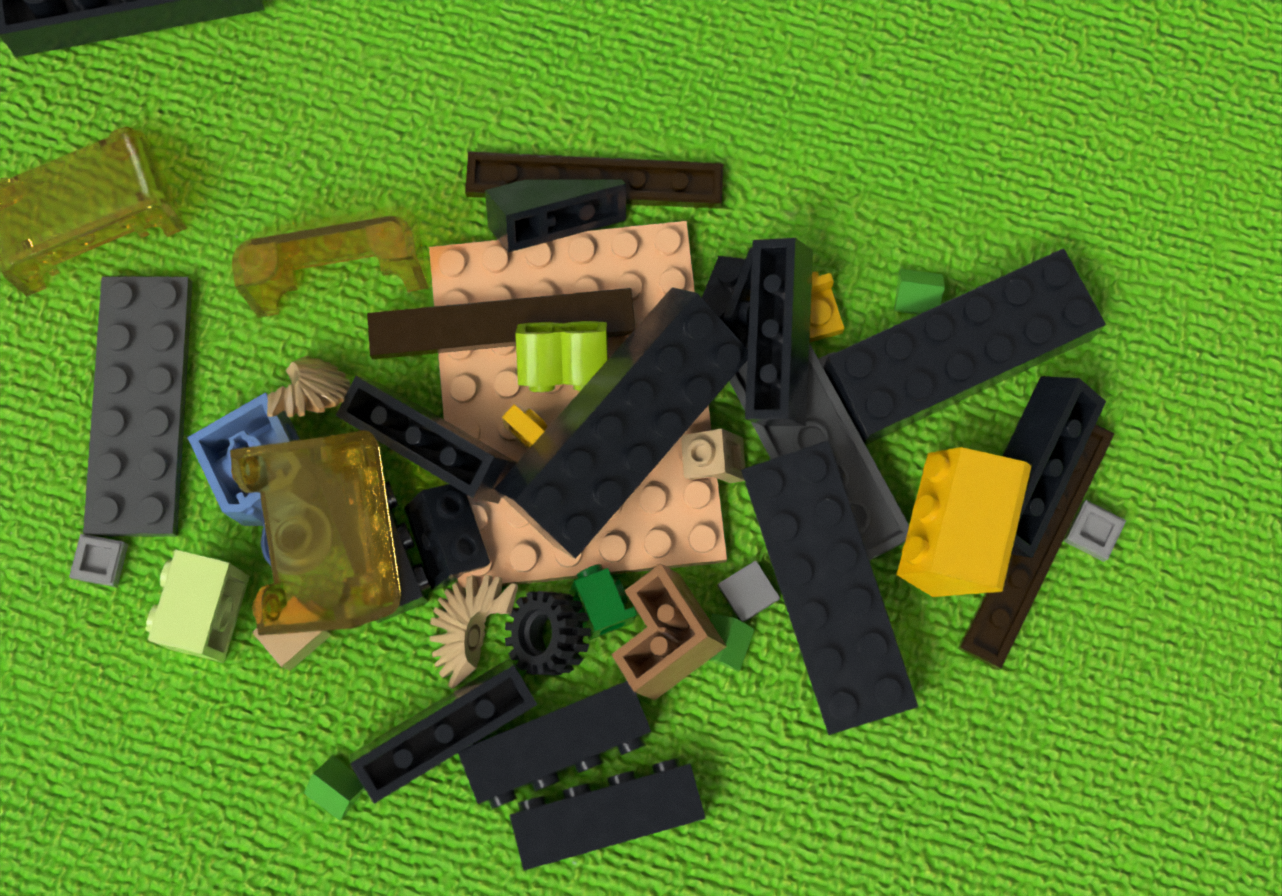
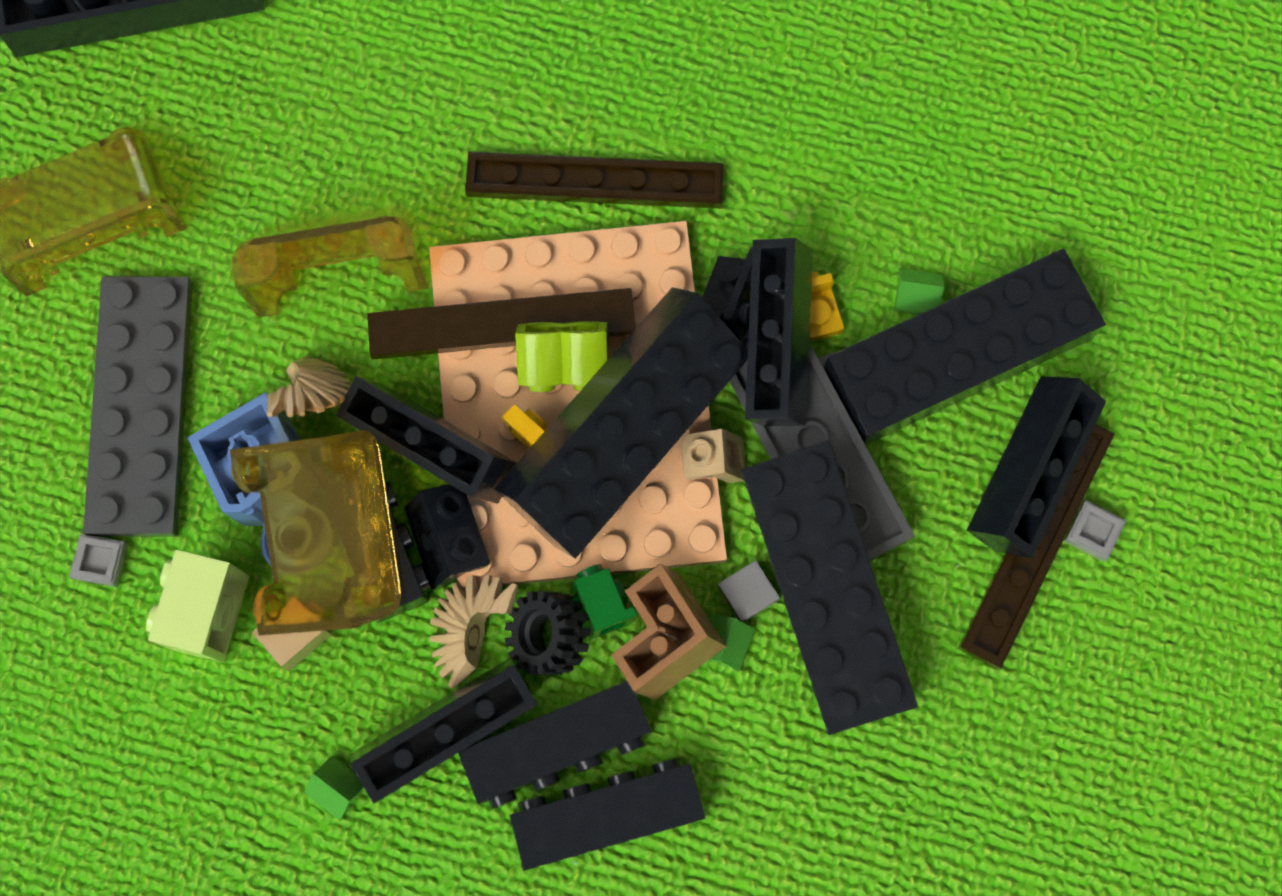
(549, 210): black slope -> none
(964, 522): yellow slope -> none

